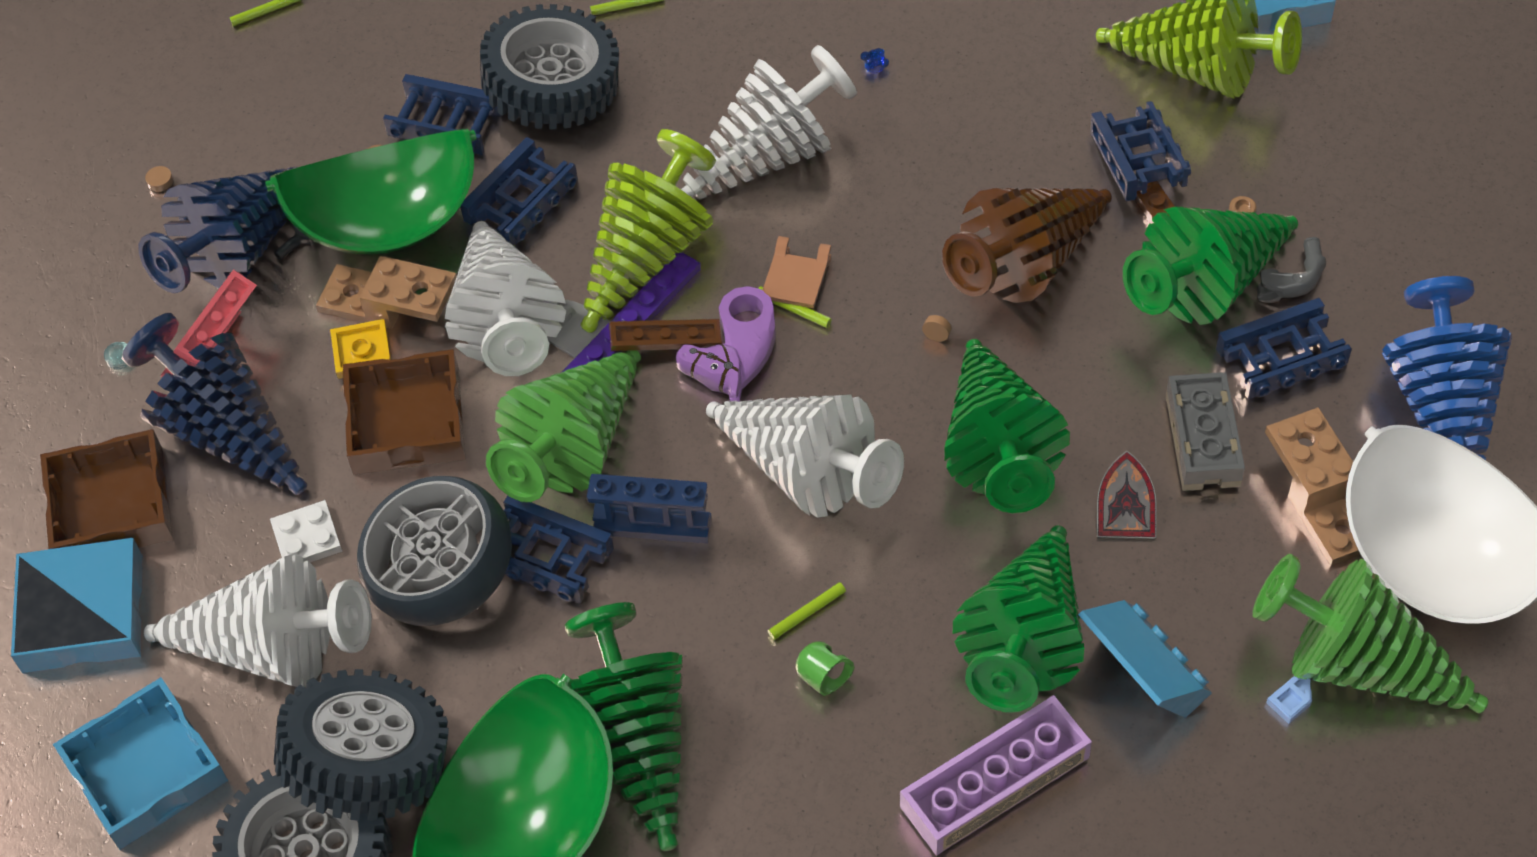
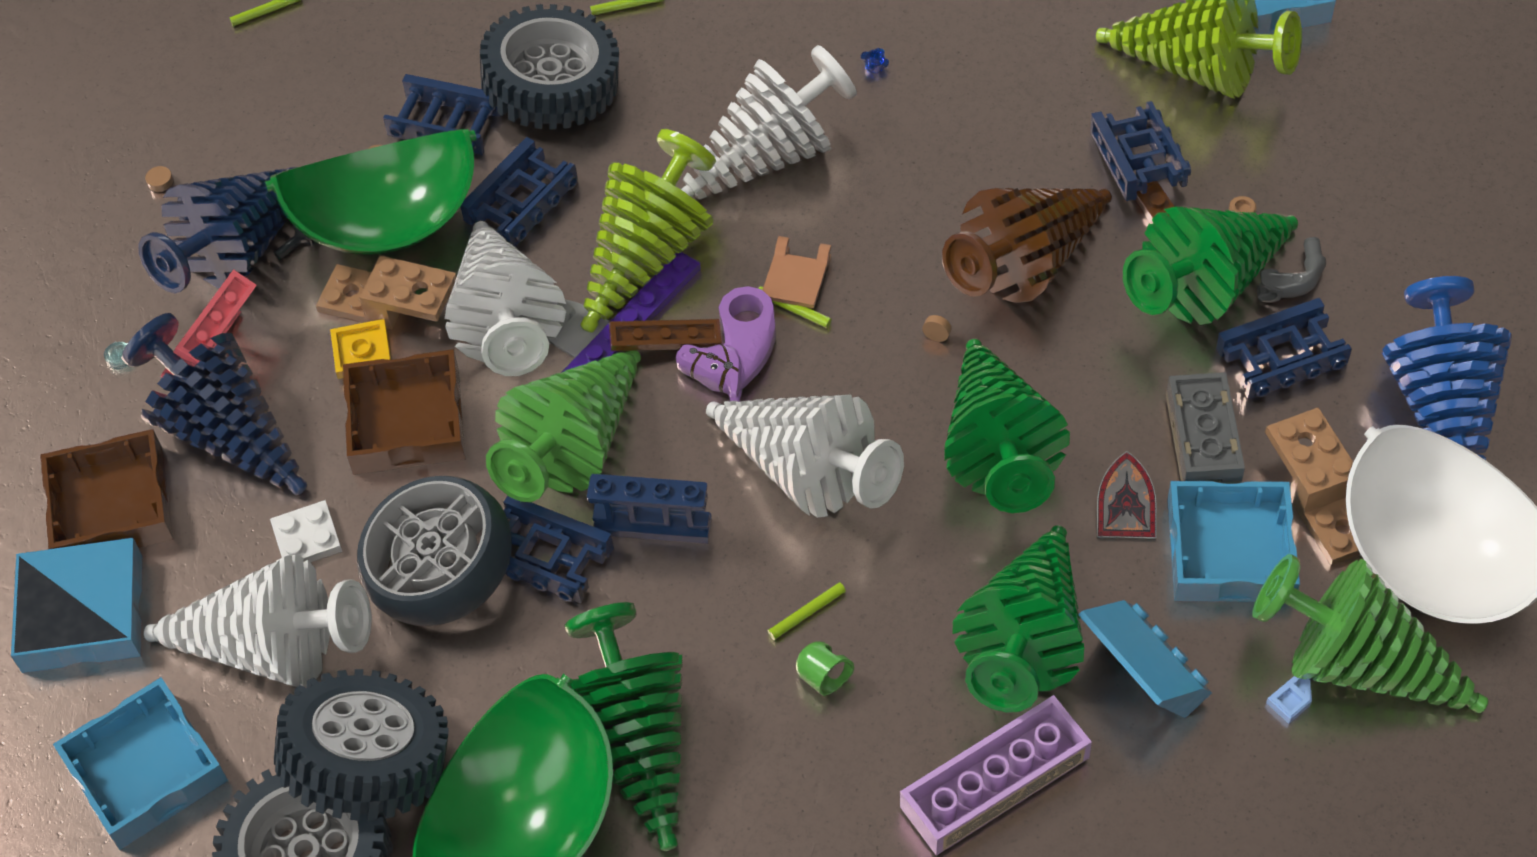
(1227, 538): none -> dark azure tile

